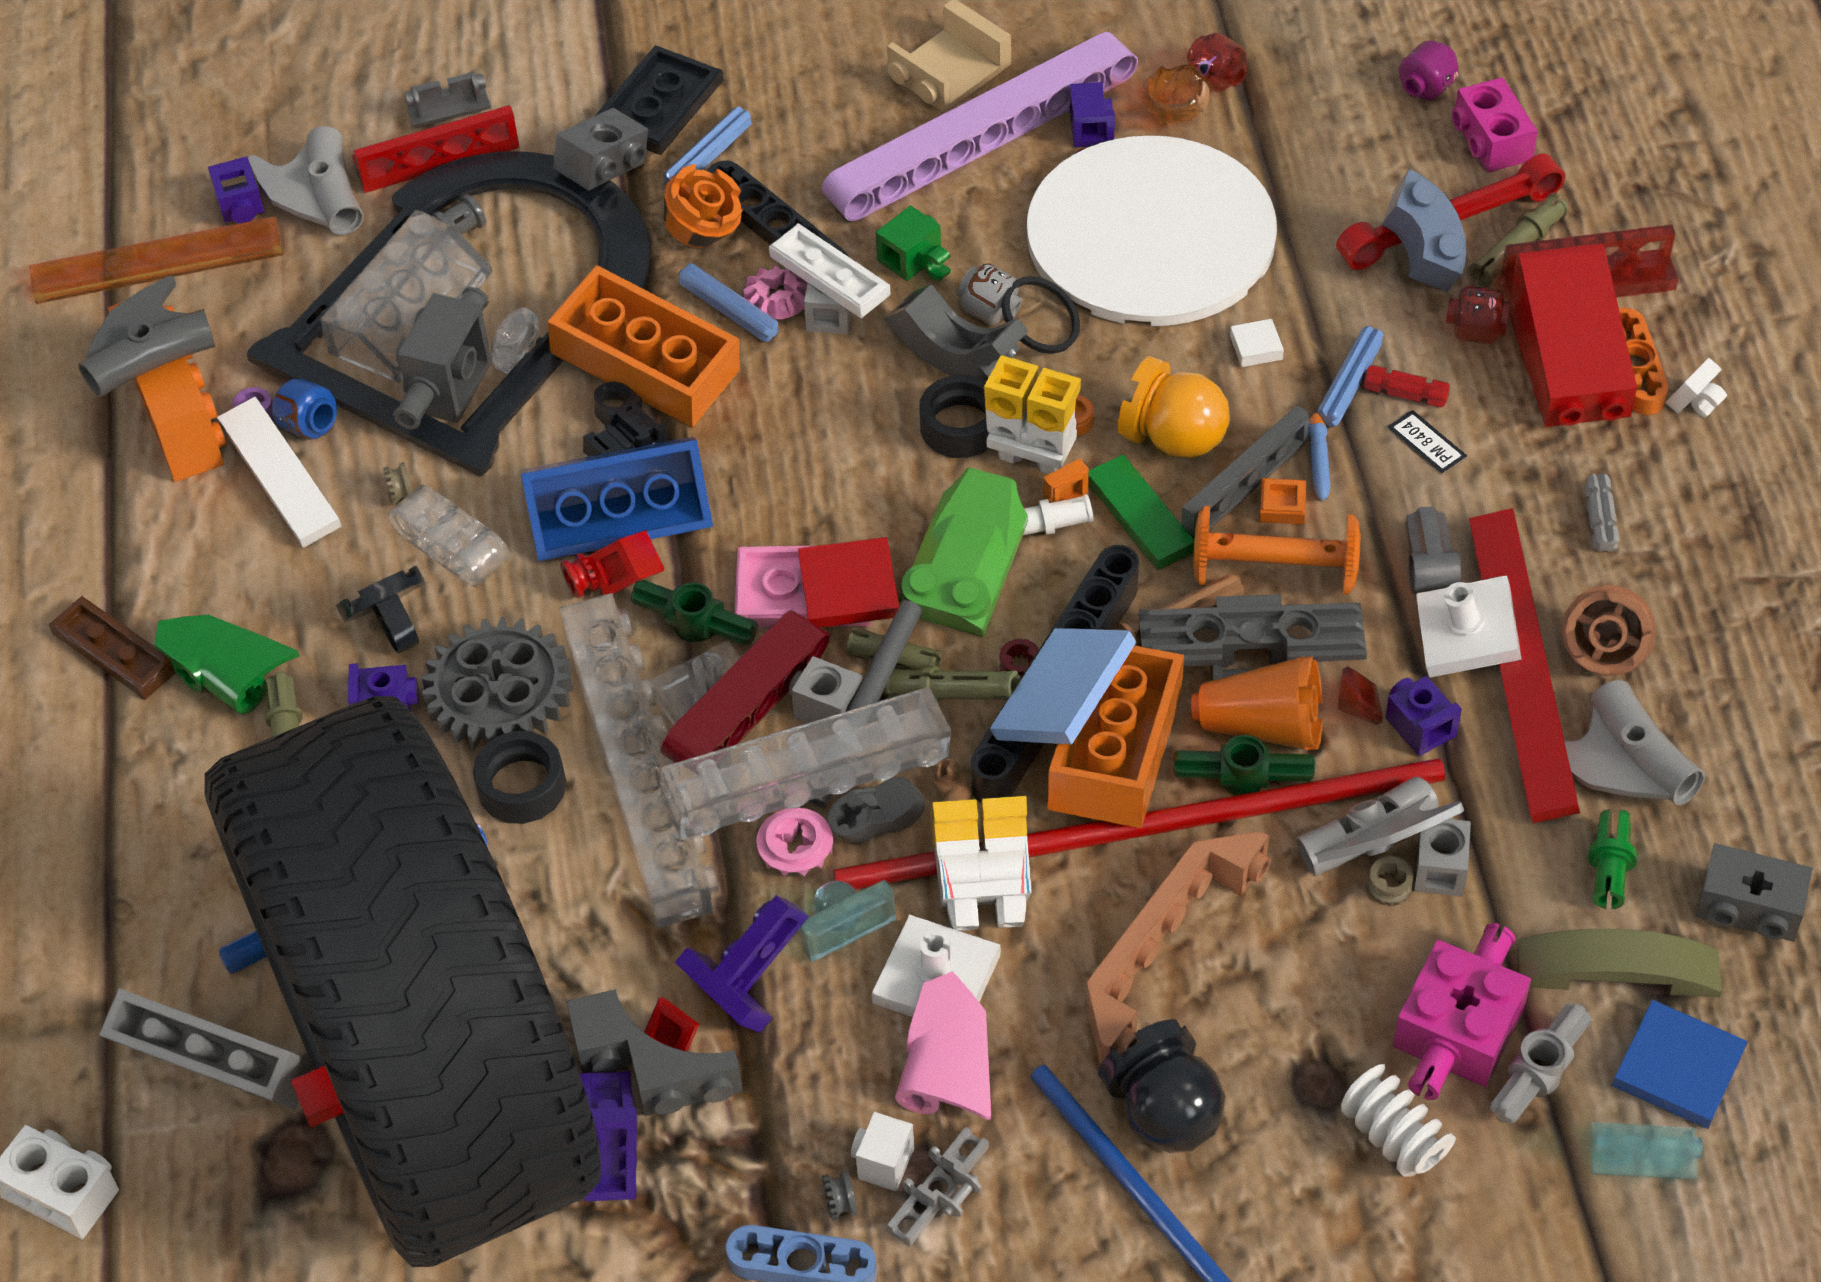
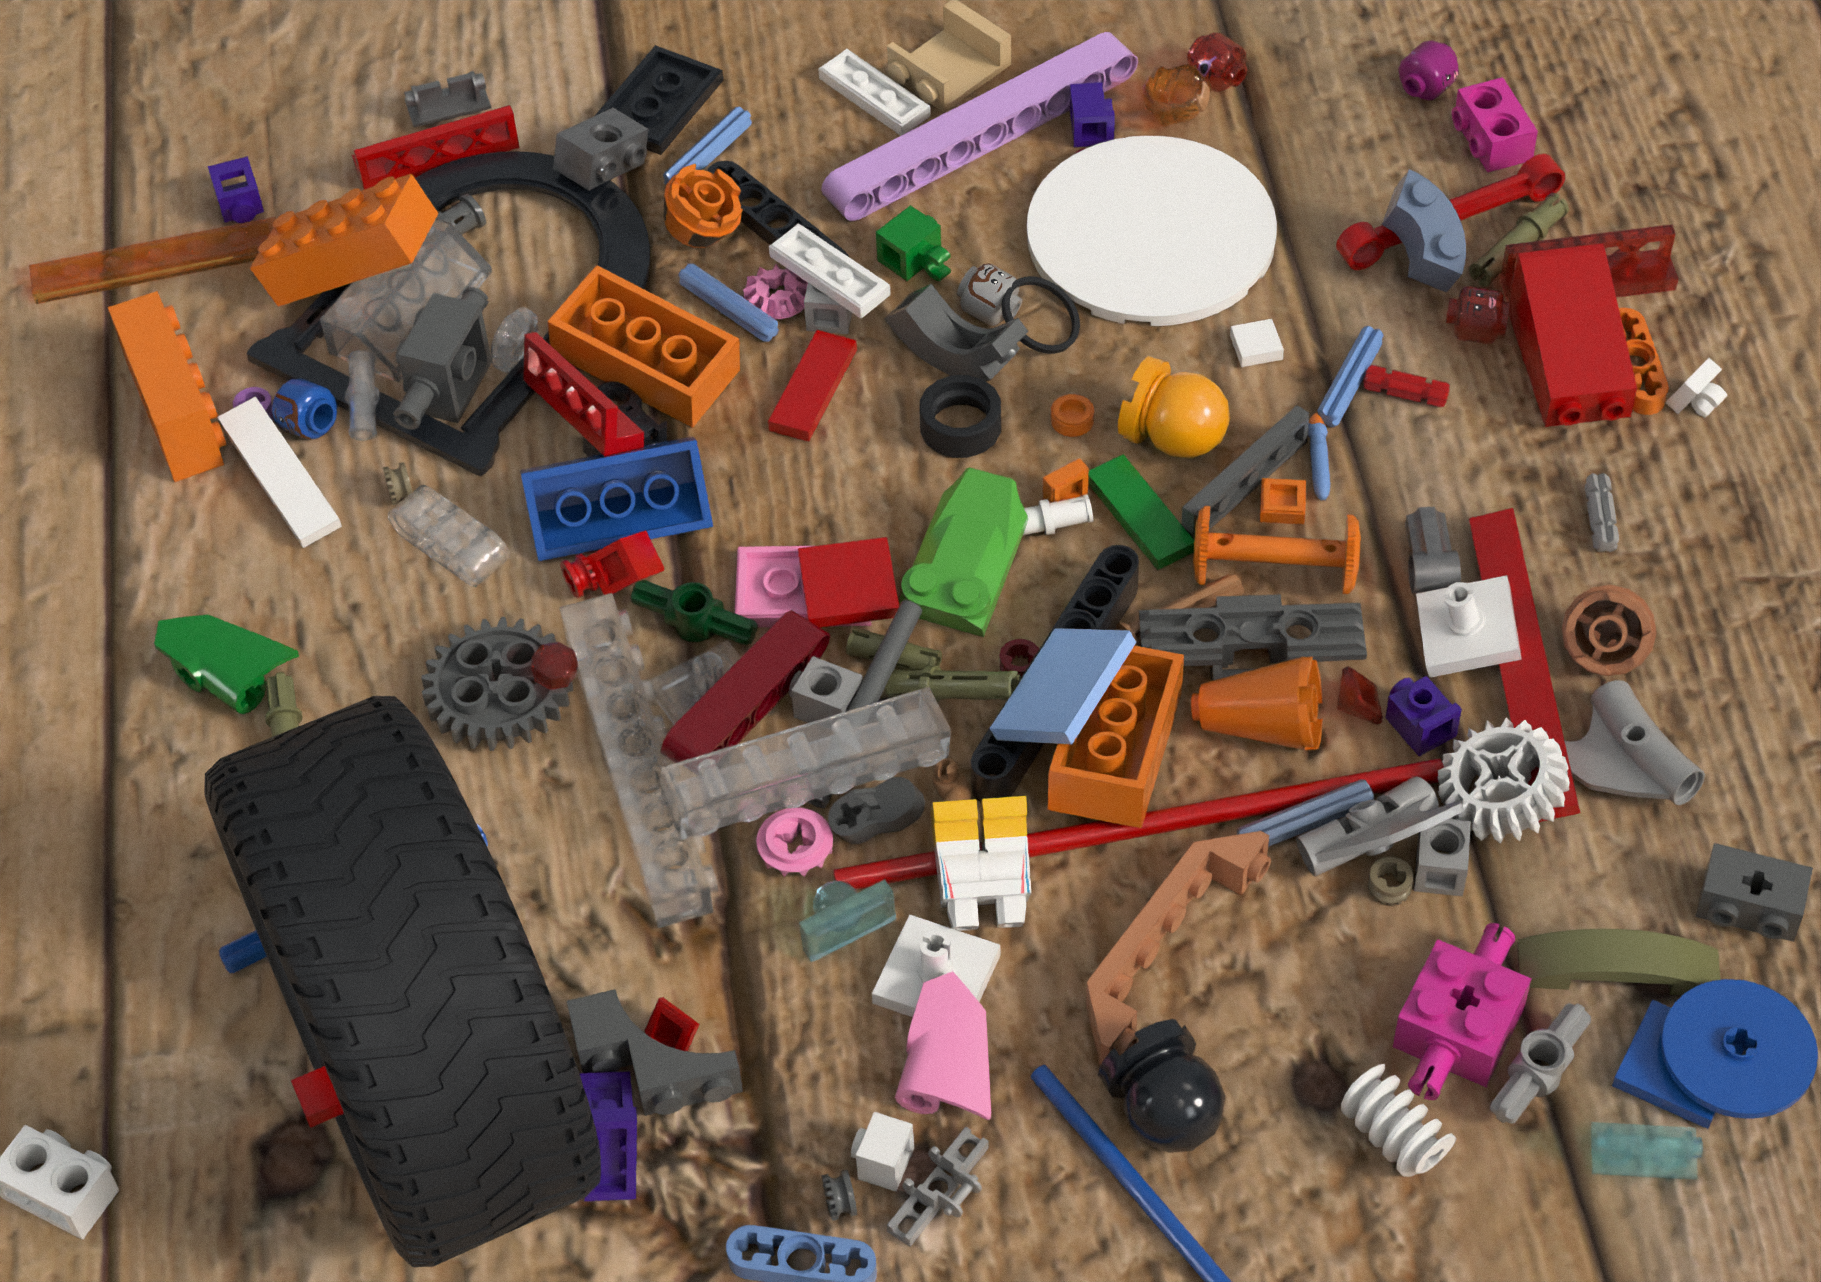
(113, 647): reddish brown tile -> none
(141, 338): dark grey pin -> none
(204, 1048): light grey brick -> none
(313, 183): light grey pin -> none
(344, 239): none -> orange brick
(362, 395): none -> clear pin
(382, 682): dark purple brick -> none
(385, 601): black tile -> none
(514, 748): black tyre -> none
(554, 665): none -> clear red tile
(578, 399): none -> red fence
(745, 962): dark purple bracket -> none
(812, 385): none -> red tile
(874, 92): none -> white tile
(1031, 413): hips -> none
(1244, 751): dark green axle -> none
(1310, 813): none -> sand blue axle
(1427, 441): sticker -> none
(1504, 761): none -> white gear
(1611, 859): green arm -> none
(1703, 1061): none -> blue piece

